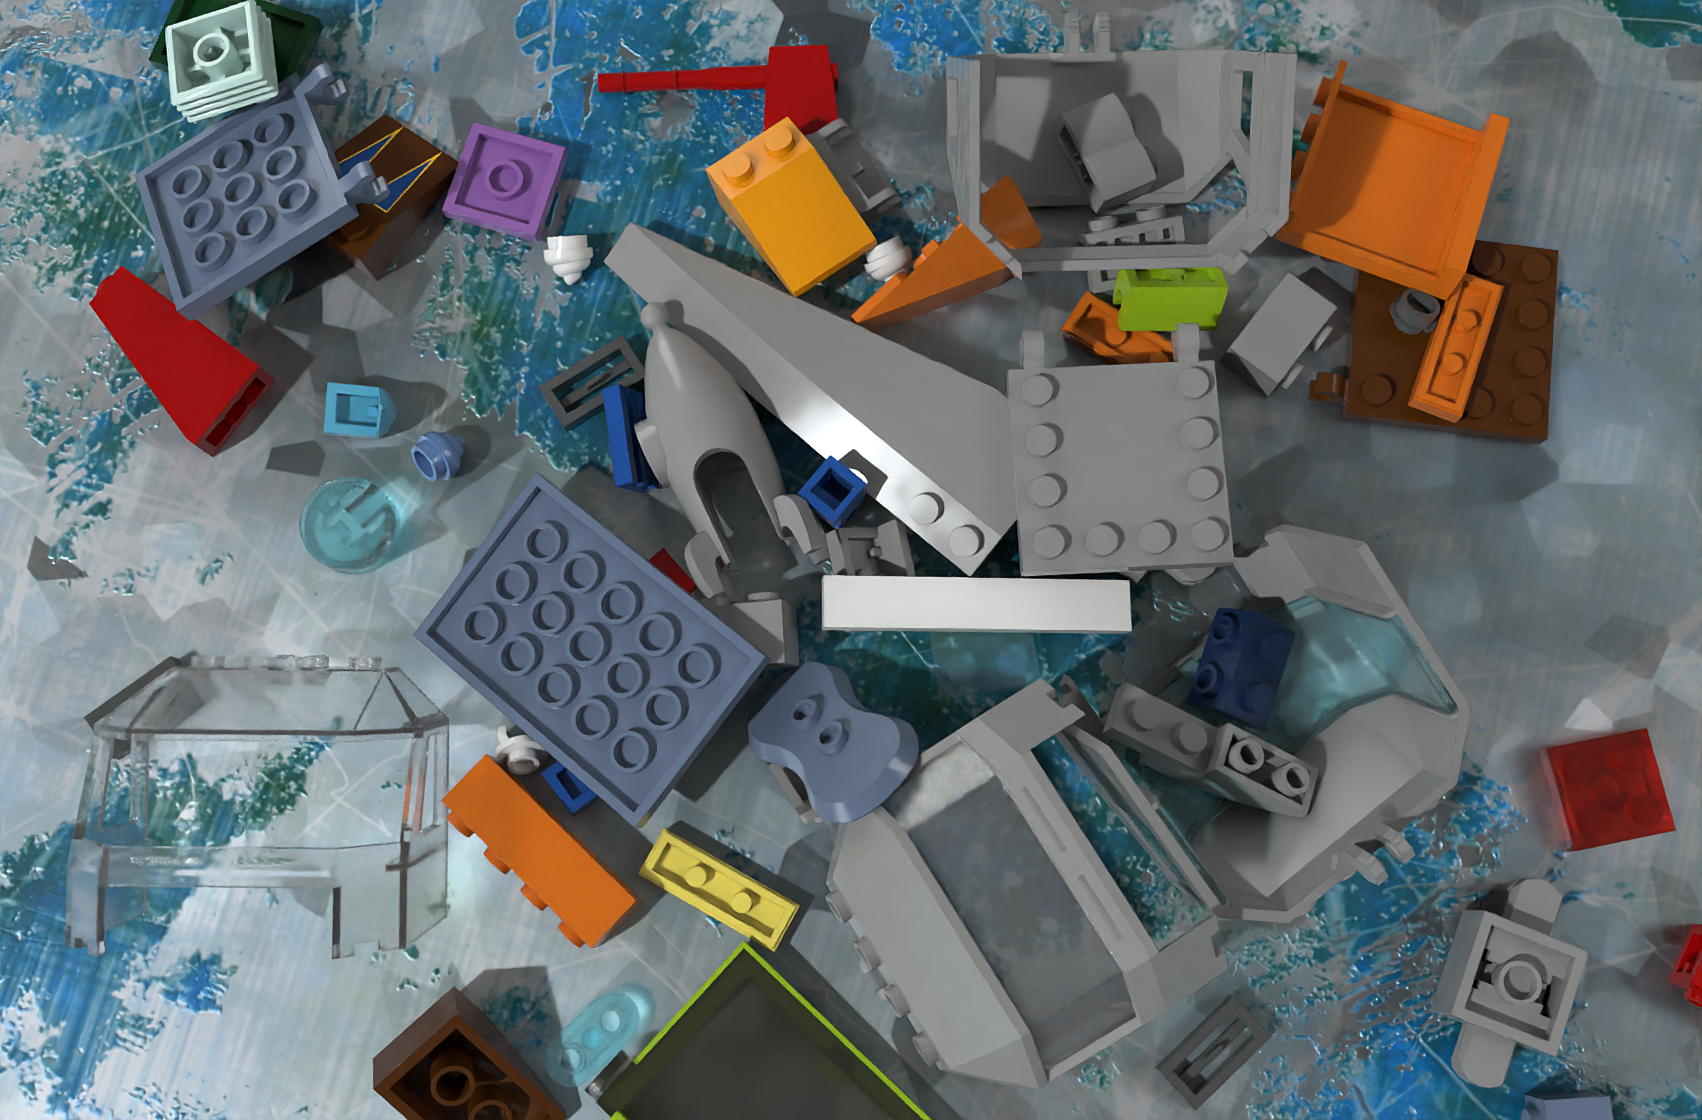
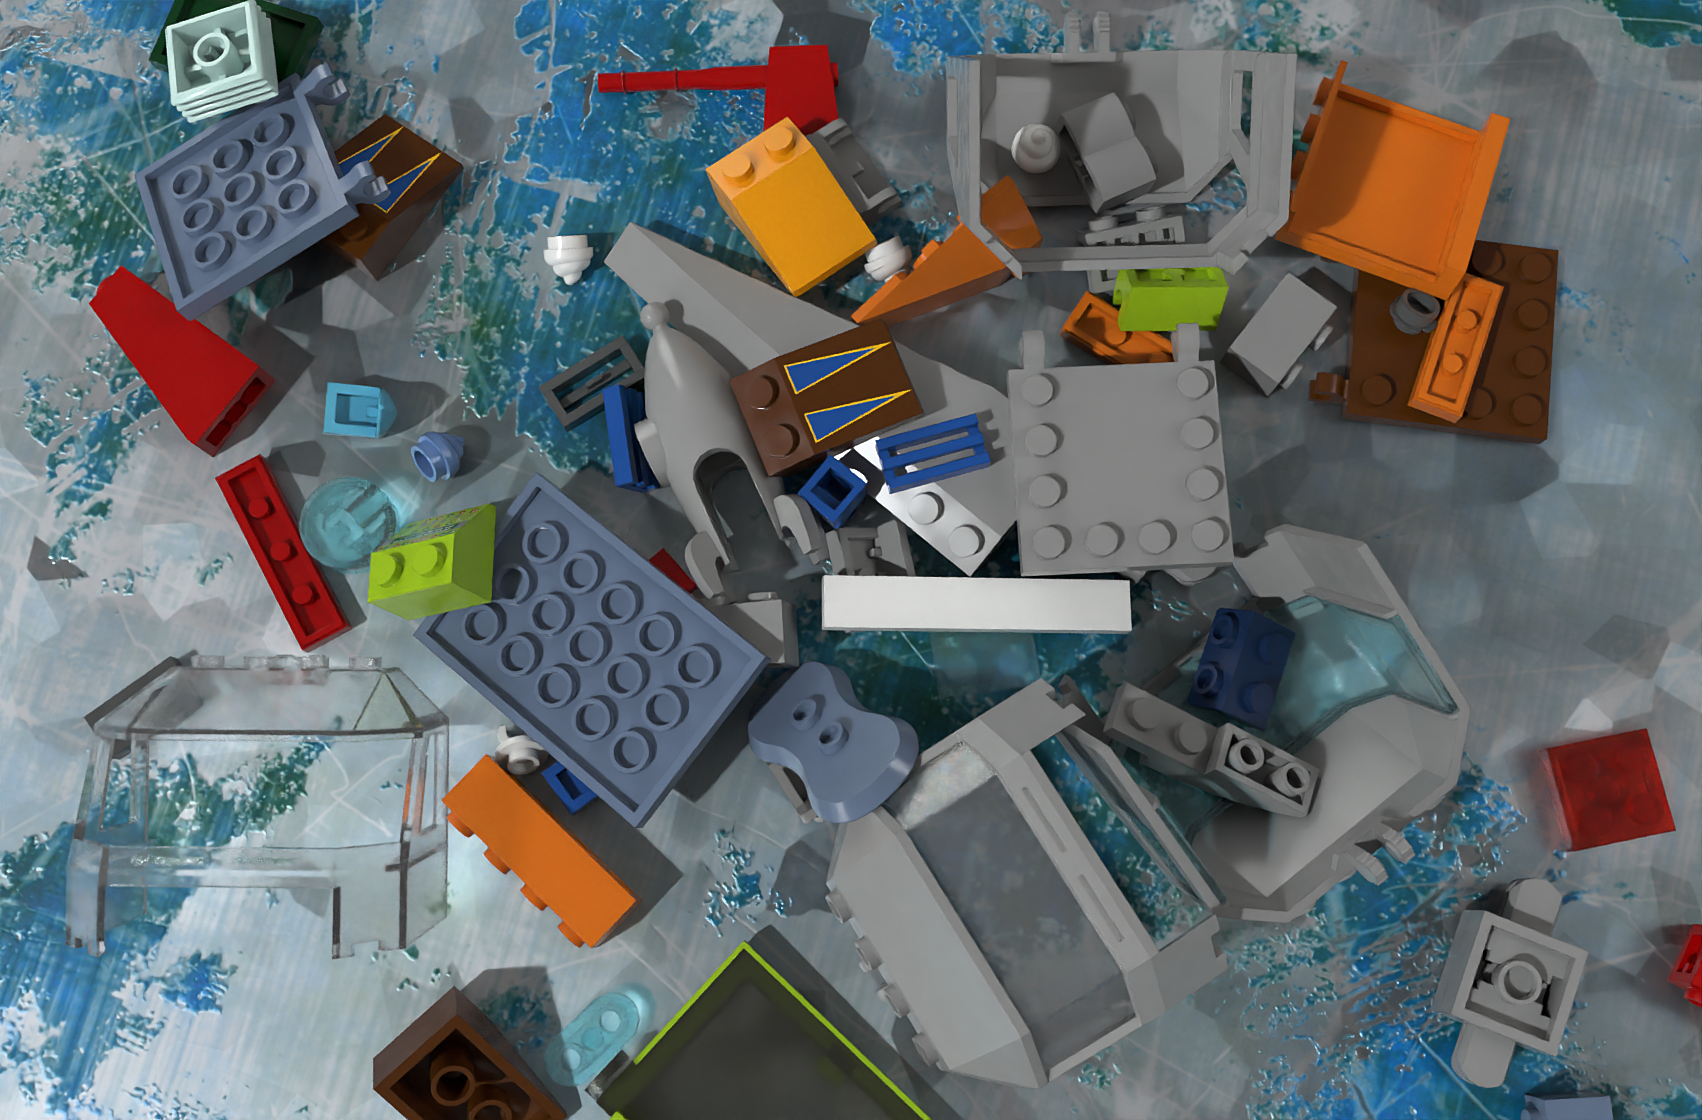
(279, 550): none -> red tile
(436, 565): none -> lime slope
(505, 182): medium lavender plate -> none
(719, 889): light yellow tile -> none
(826, 398): none -> reddish brown slope
(926, 434): none -> blue tile
(1036, 148): none -> white plate
(1228, 1067): dark grey tile -> none

